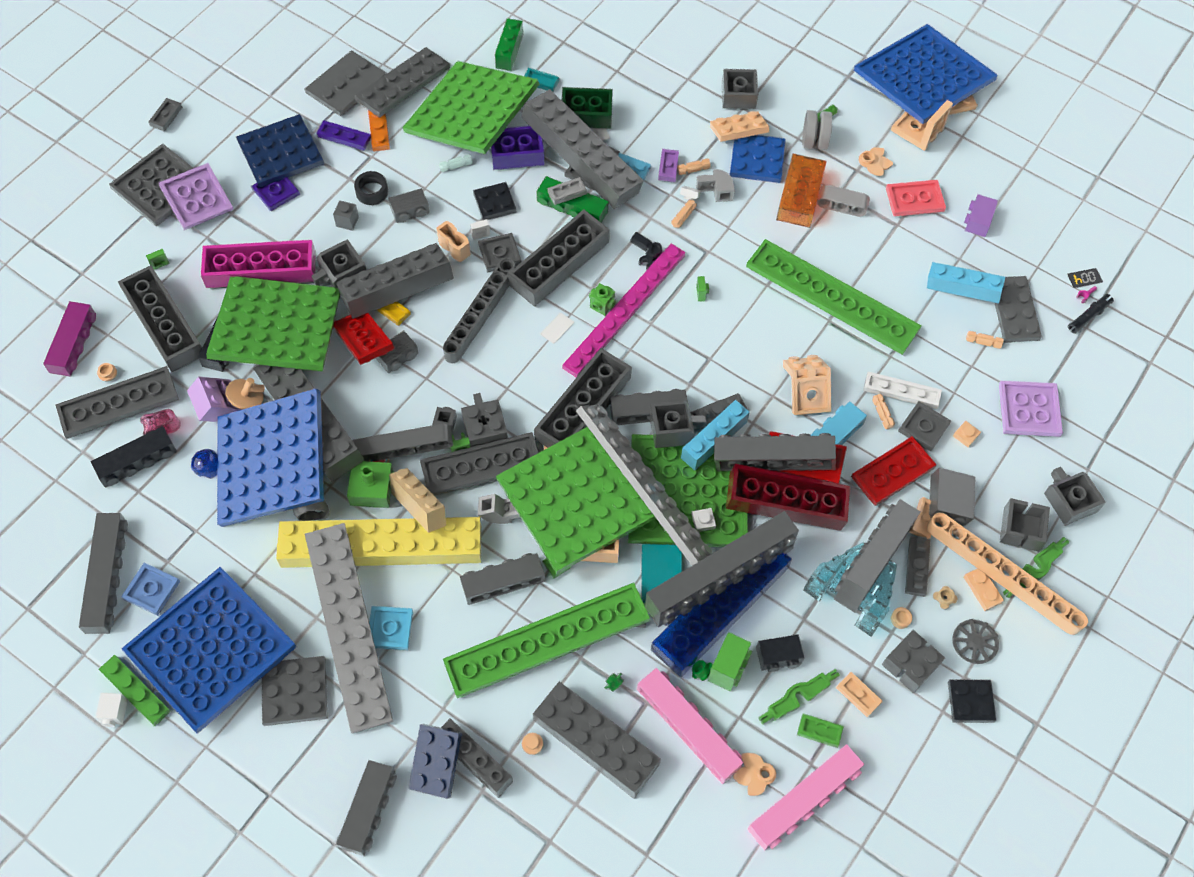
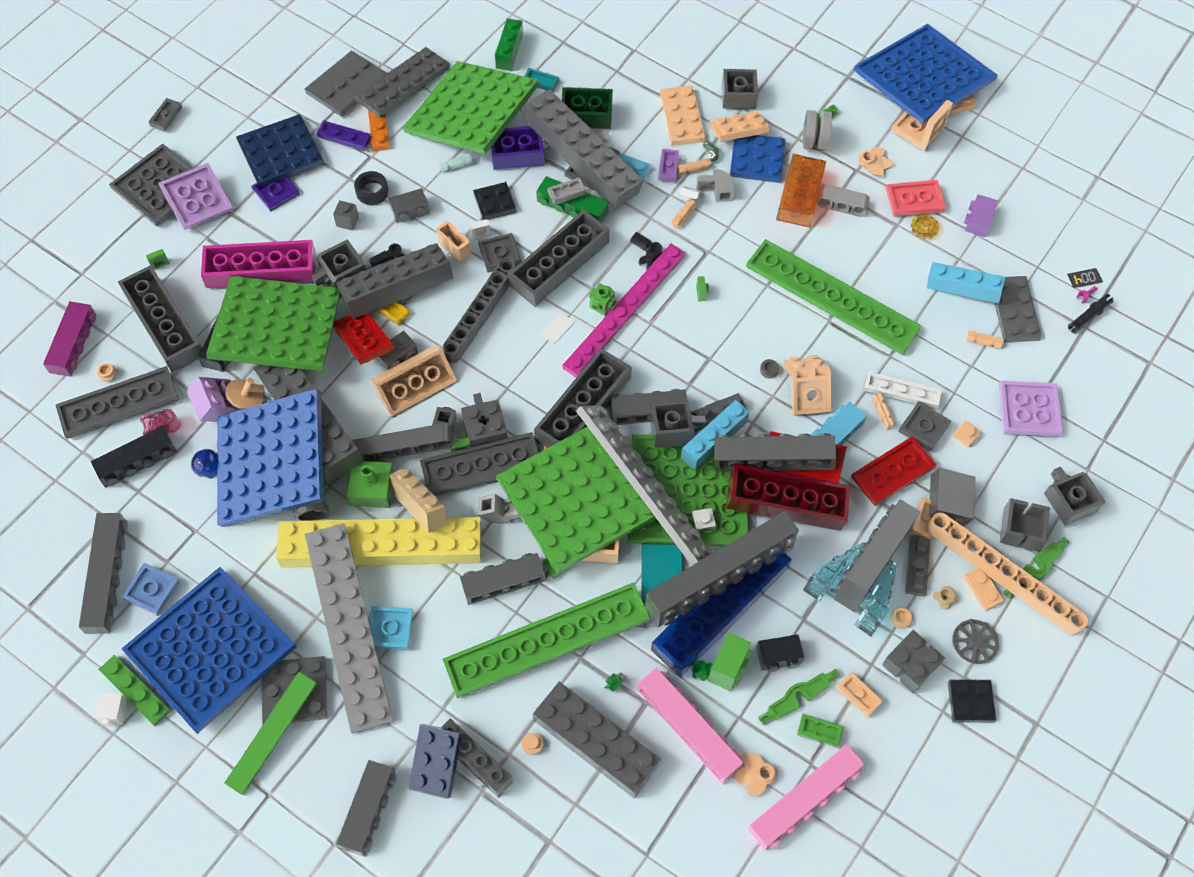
(270, 733): none -> bright green tile
(394, 251): none -> black bar
(413, 380): none -> light nougat slope
(682, 115): none -> light nougat plate
(713, 154): none -> clear green arm
(769, 368): none -> dark grey tile
(926, 221): none -> clear yellow gear

